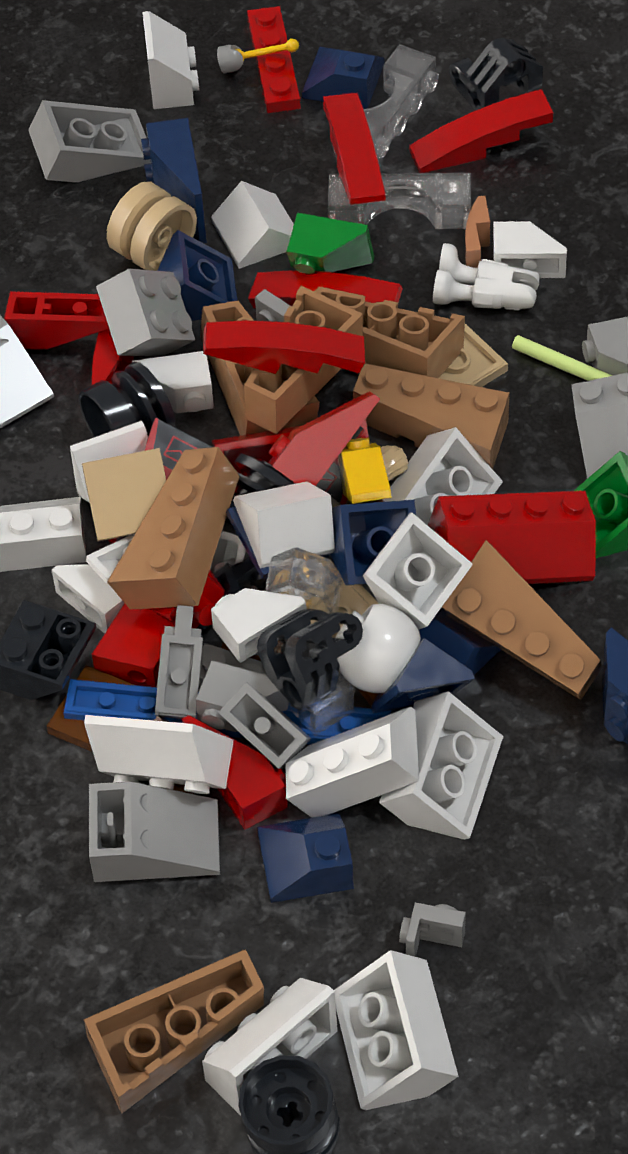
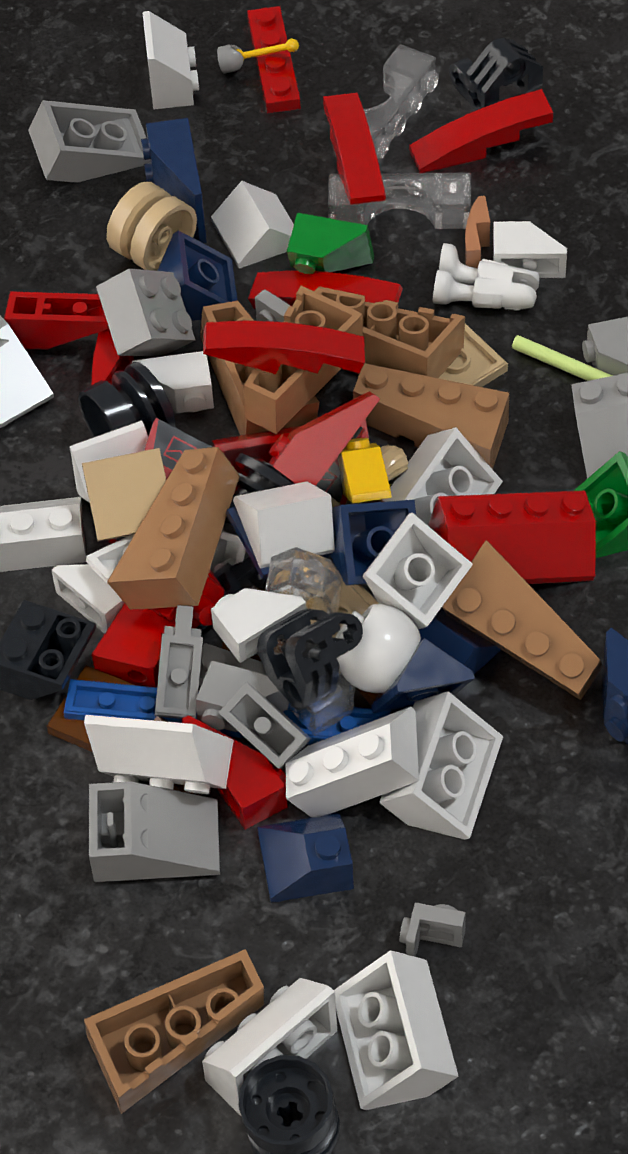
(343, 73): dark blue slope -> none

